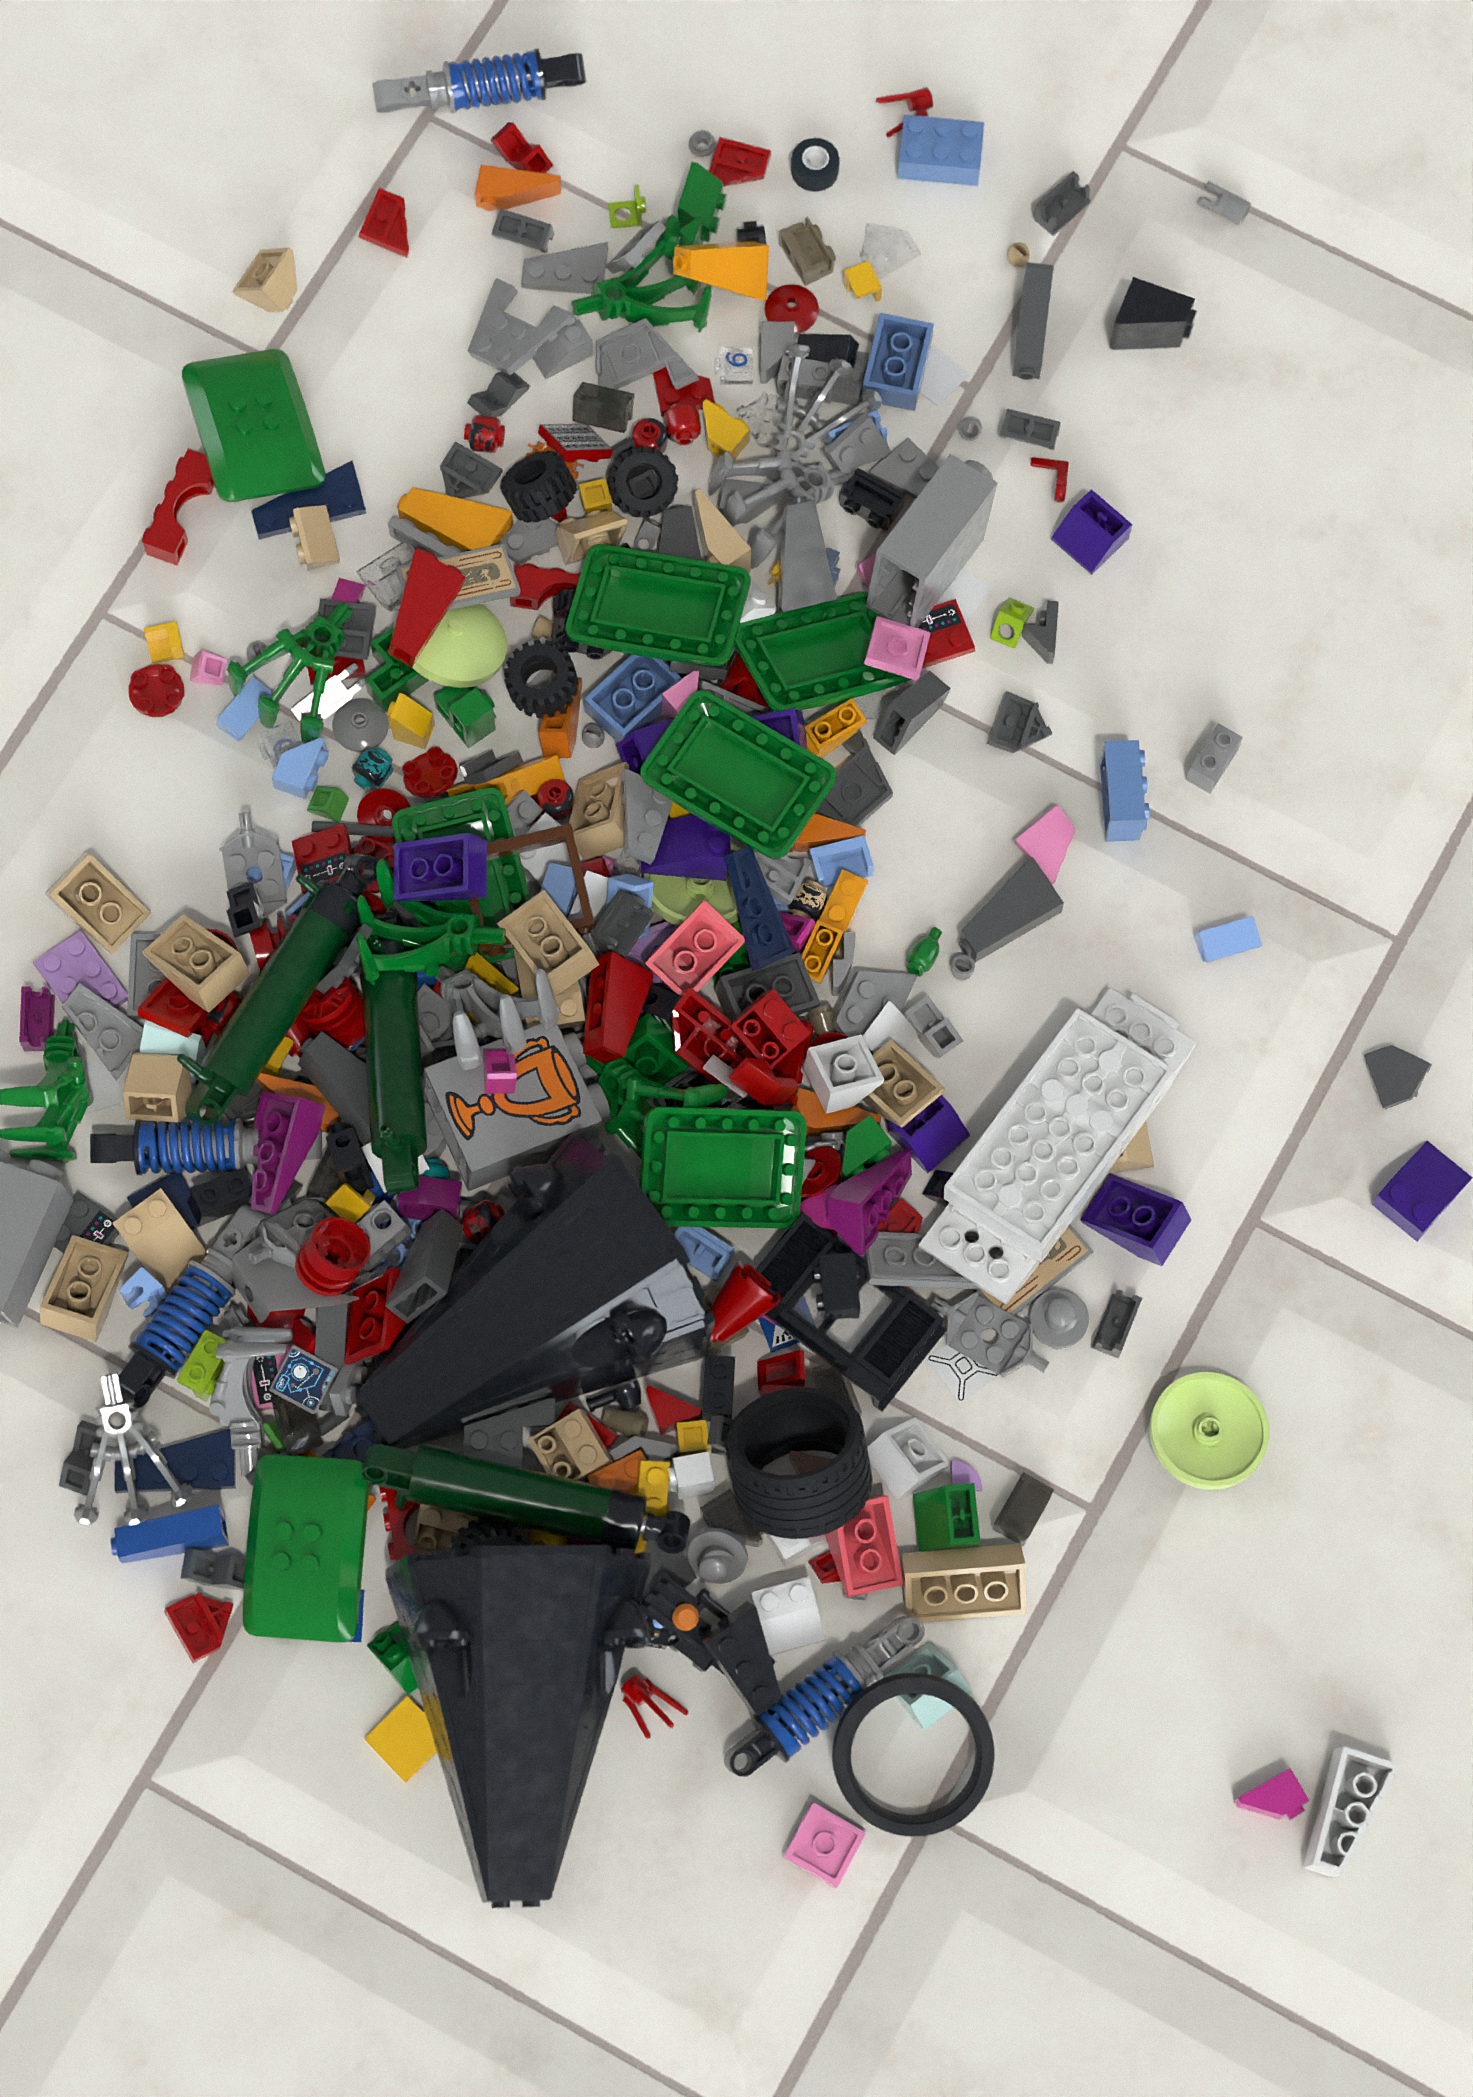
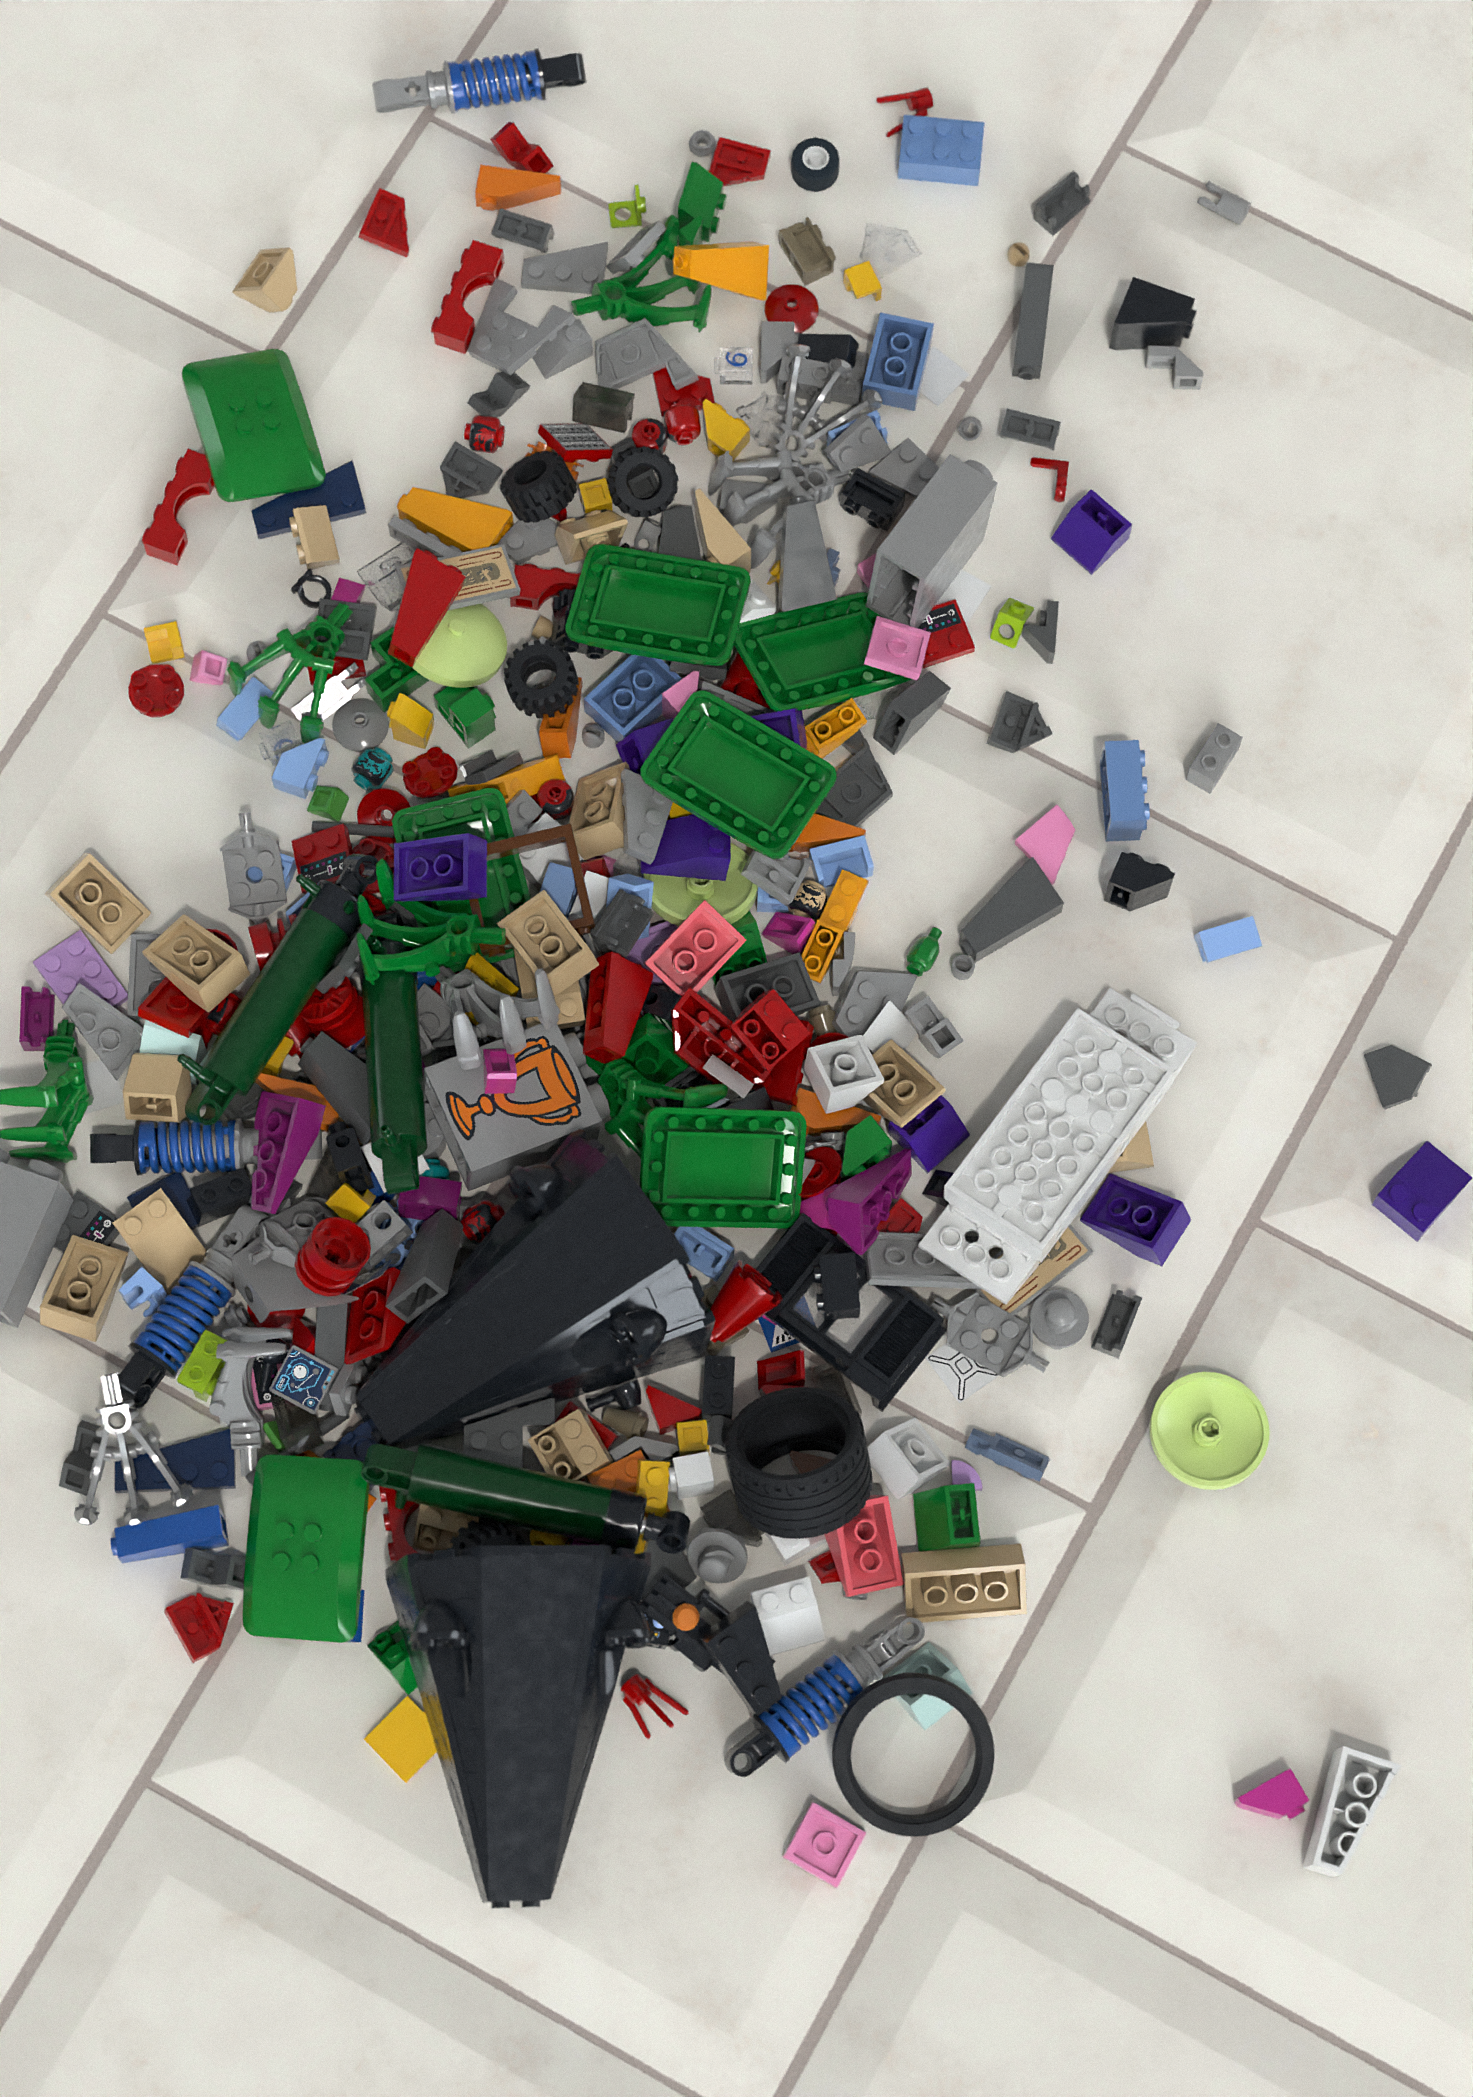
(245, 910): black slope -> none
(268, 1365): none -> black bar
(311, 578): none -> black piece
(479, 269): none -> red arch
(751, 232): black gear -> none
(759, 916): dark blue wing -> none
(760, 1083): red slope -> none
(1008, 1454): none -> sand blue hinge
(1023, 1509): clear smoke panel -> none
(1137, 882): none -> black slope
(1185, 372): none -> light grey slope

